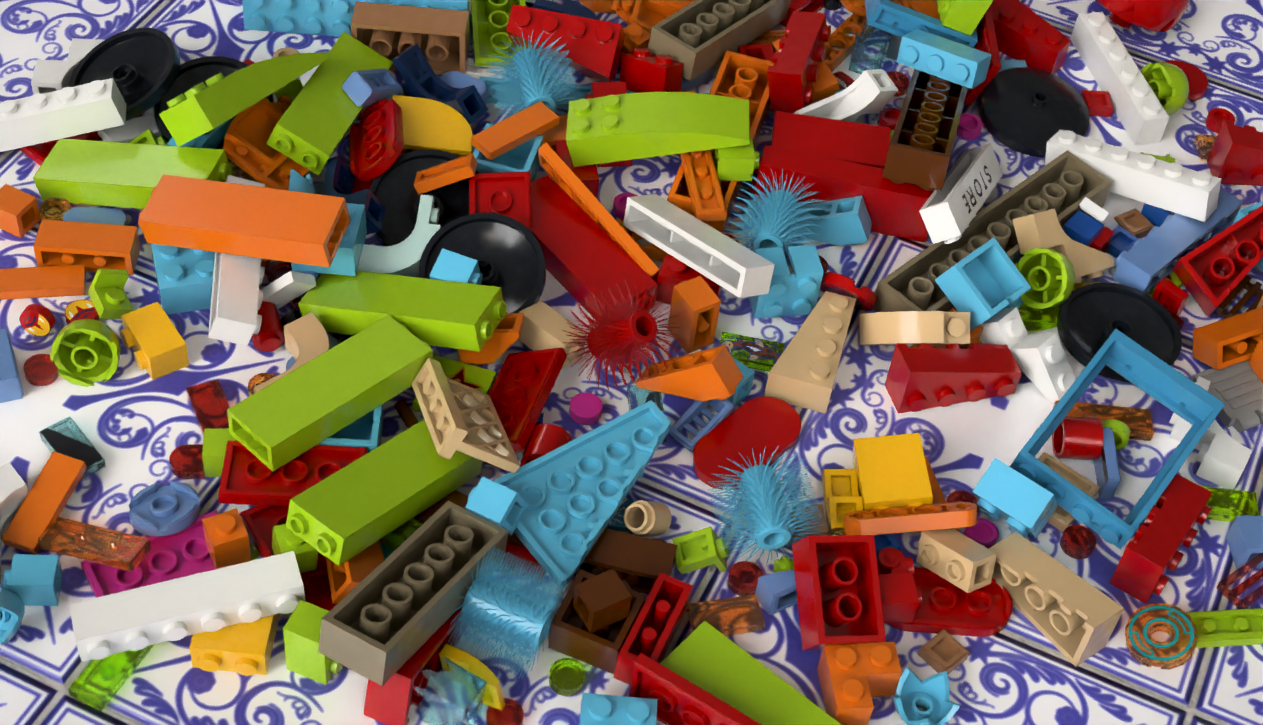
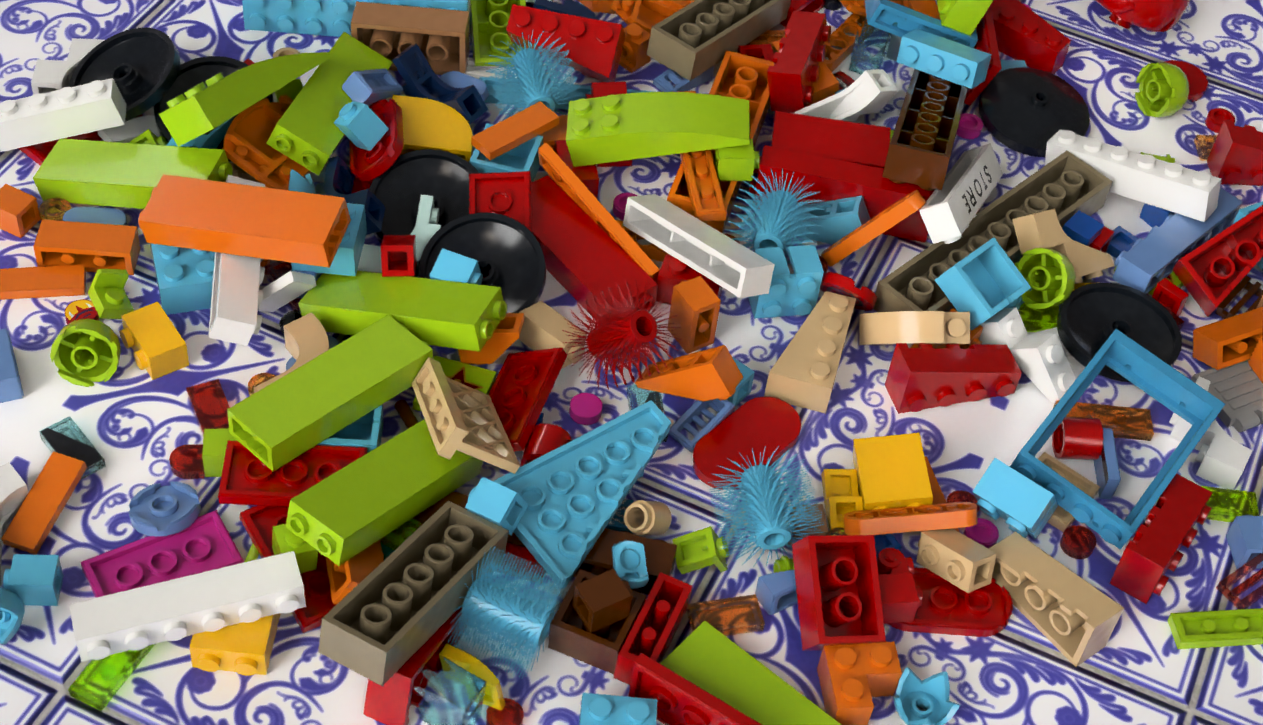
(37, 320): red tile -> none
(40, 370): clear red tile -> none
(94, 543): clear orange tile -> none
(227, 539): orange brick -> none
(271, 330): red brick -> none
(302, 644): lime brick -> none
(361, 125): none -> medium azure brick
(398, 255): none -> red brick
(445, 173): orange tile -> none
(567, 676): clear neon green tile -> none
(630, 563): none -> medium azure hair
(650, 72): red brick -> none
(744, 578): clear red tile -> none
(751, 351): tile -> none
(873, 228): none -> orange beam
(888, 118): red tile -> none
(900, 81): clear red tile -> none
(943, 652): medium nougat tile -> none
(1098, 103): red tile -> none
(1098, 213): white tile -> none
(1119, 75): white brick -> none
(1120, 431): lime tile -> none
(1135, 223): medium nougat tile -> none
(1163, 618): clear orange tile -> none

